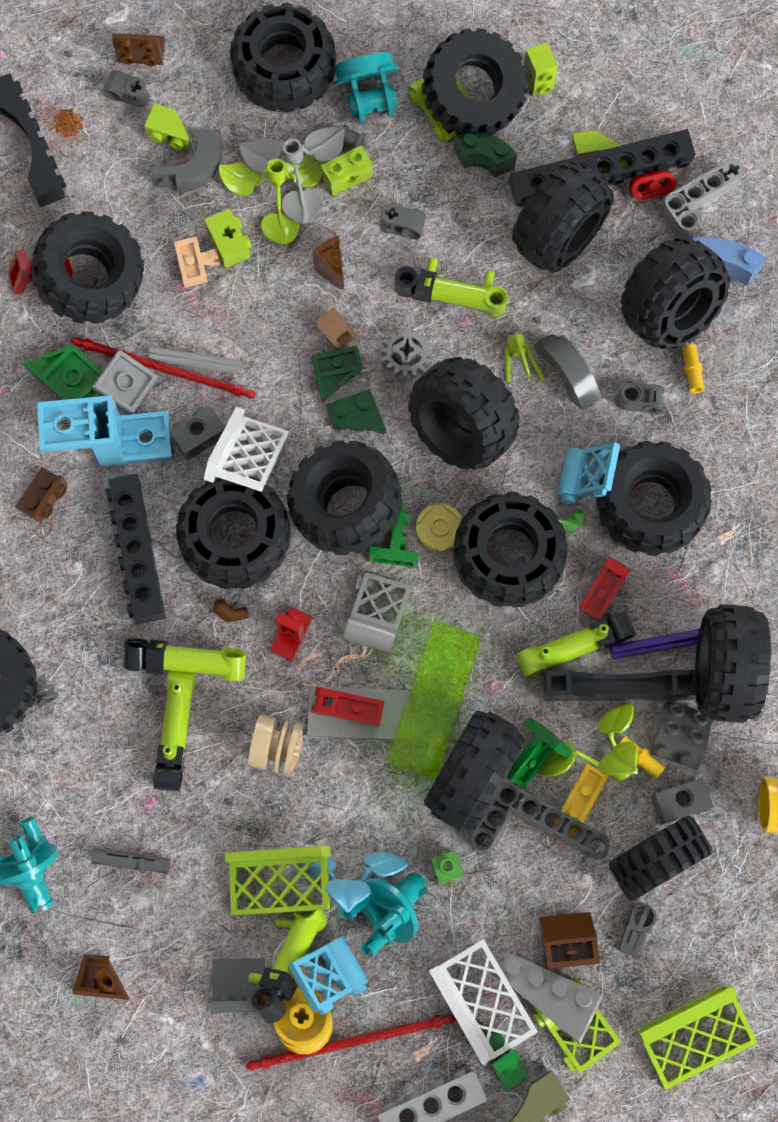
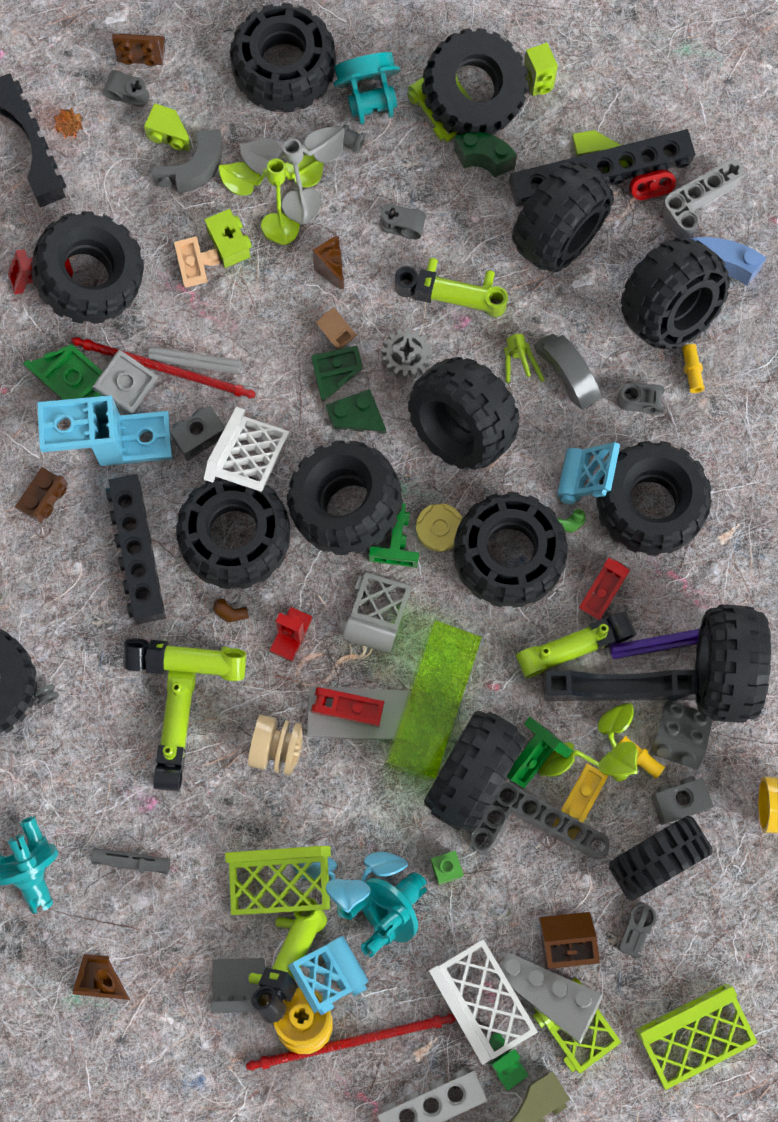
(347, 170): lime brick -> none

